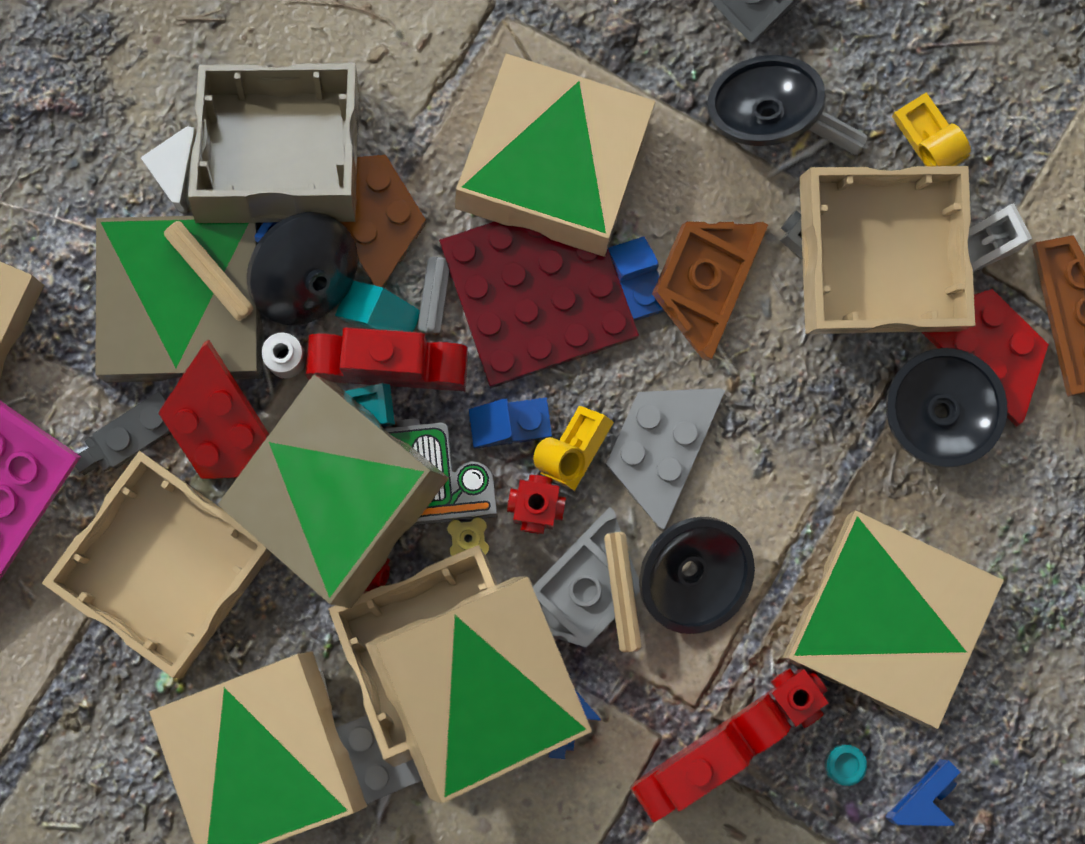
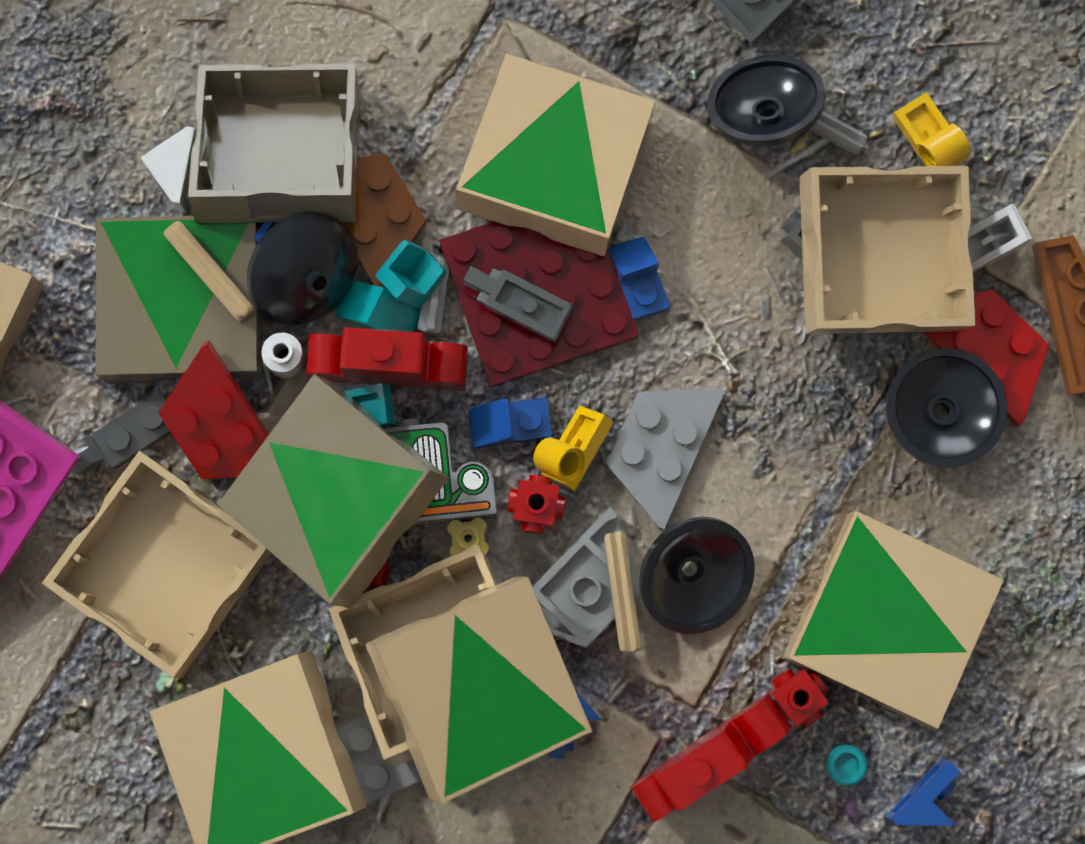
(411, 274): none -> teal panel
(520, 301): none -> dark grey hinge
(706, 278): dark orange wing -> none

